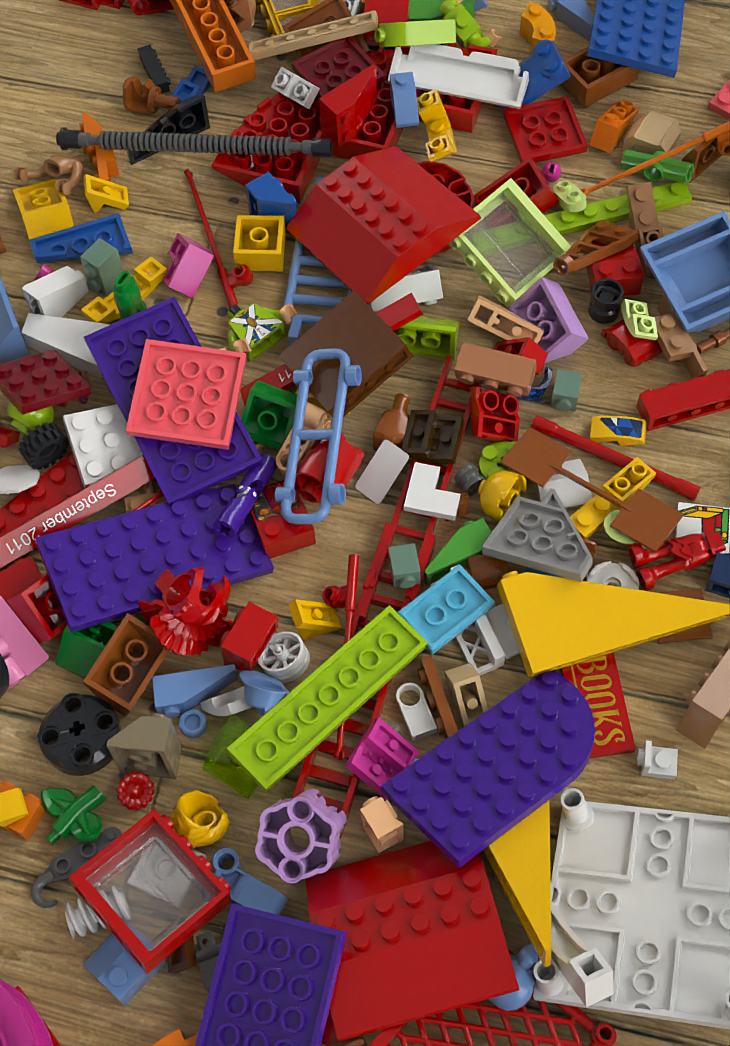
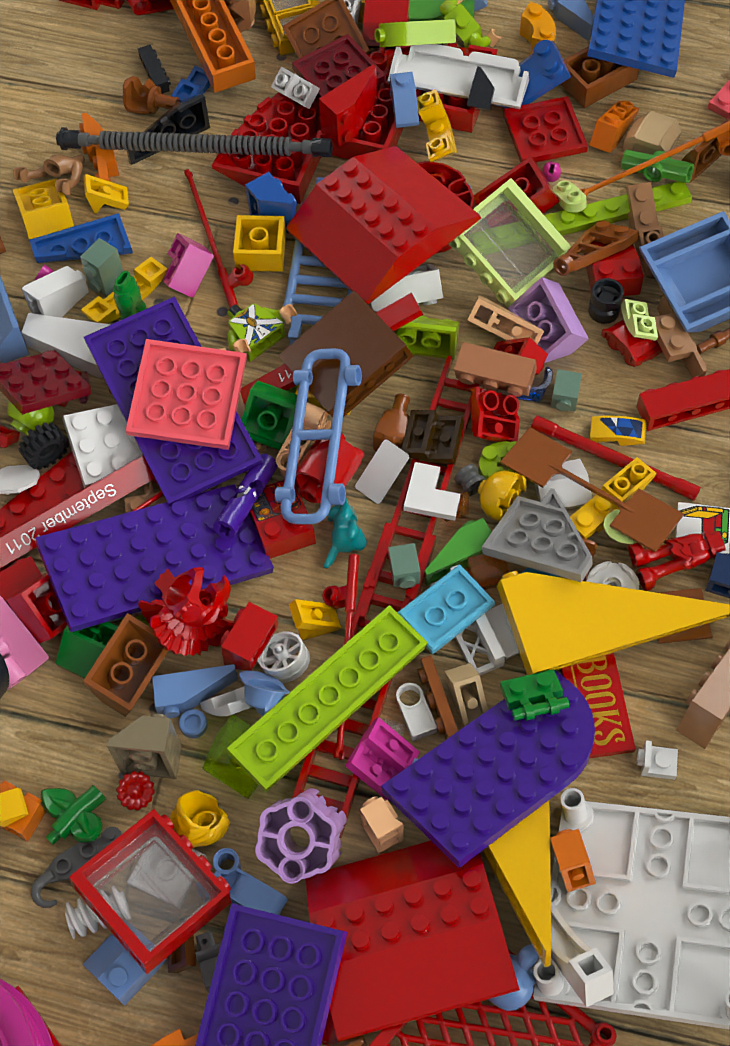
(78, 734): black piece -> none
(314, 35): tan tile -> none
(346, 533): none -> teal animal
(481, 91): none -> black slope
(534, 689): none -> green plate
(572, 859): none -> orange brick

